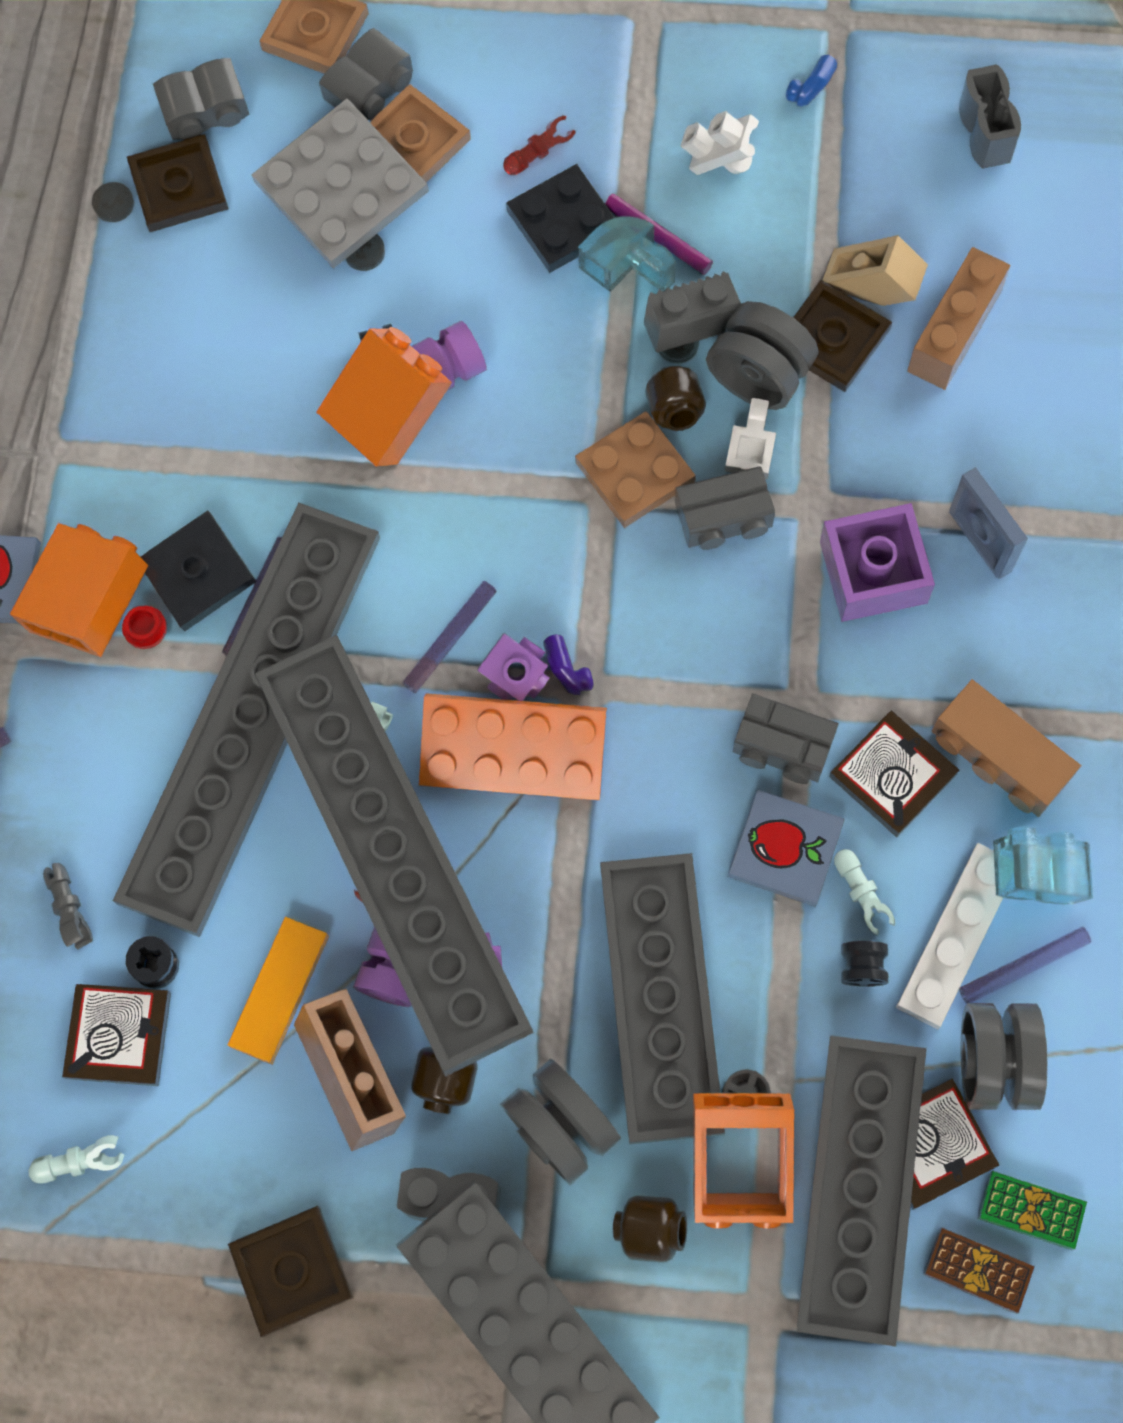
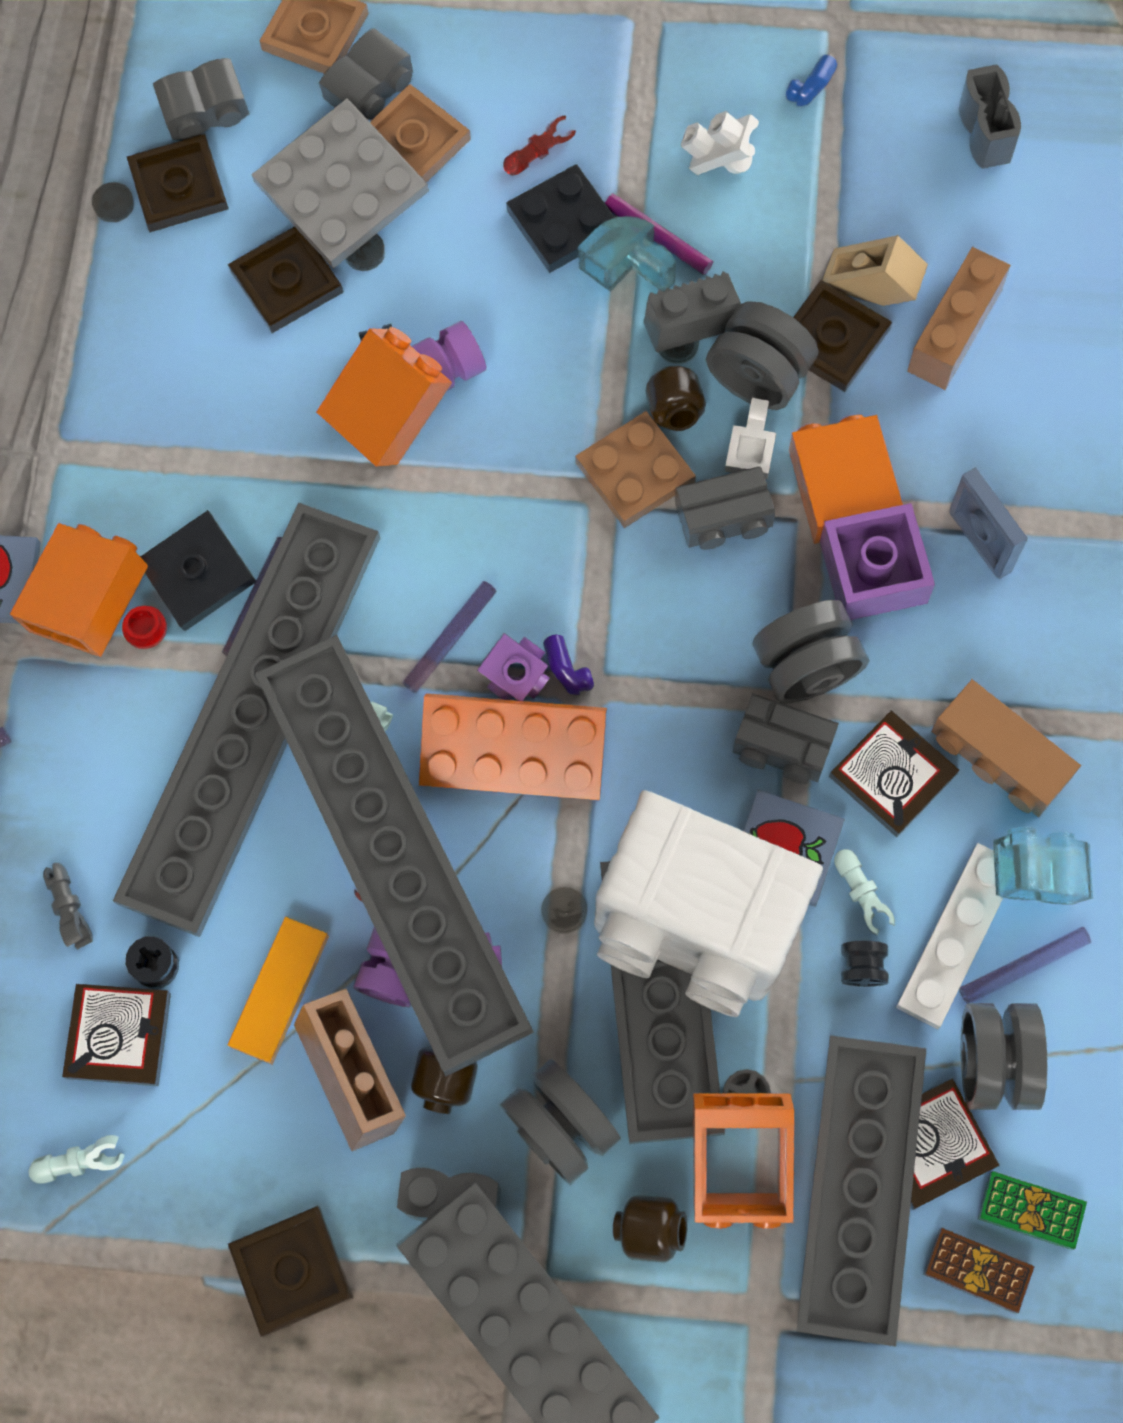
(285, 279): none -> dark brown tile
(564, 910): none -> clear smoke piece
(702, 903): none -> white brick
(810, 651): none -> dark grey wheel
(842, 470): none -> orange brick

